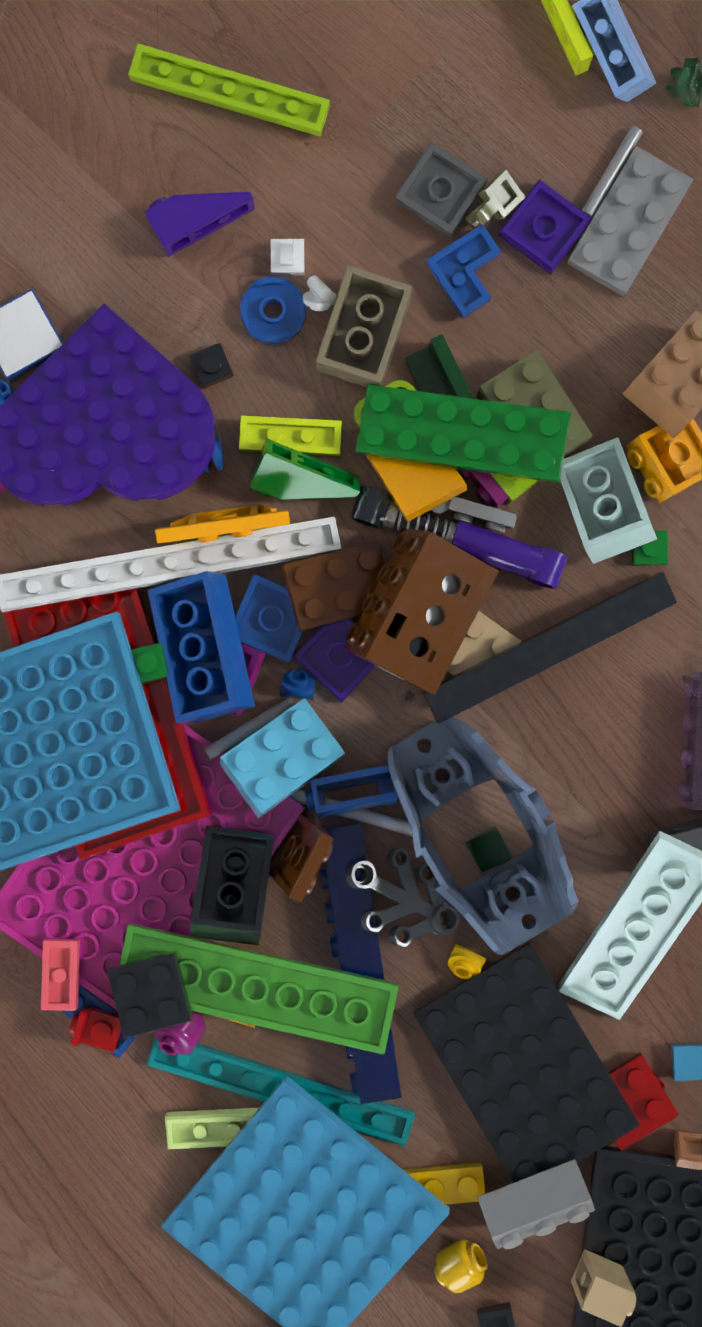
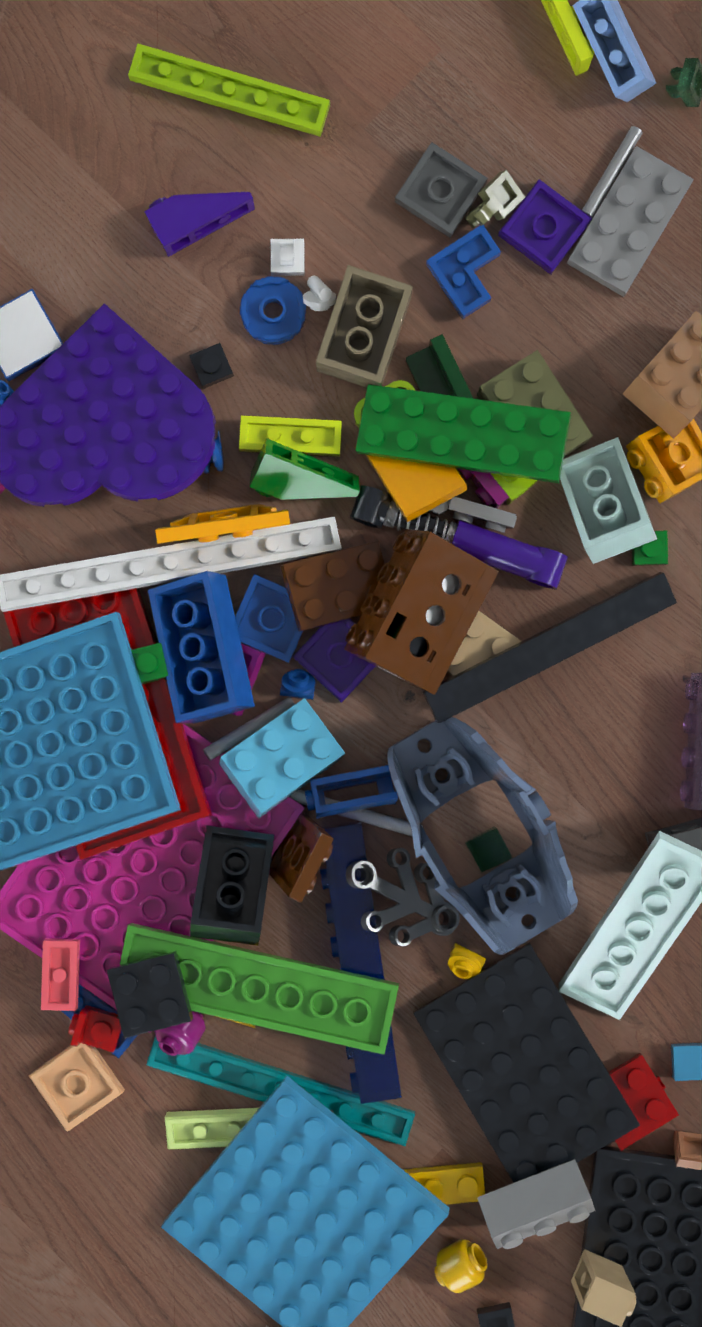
(76, 1084): none -> light nougat tile

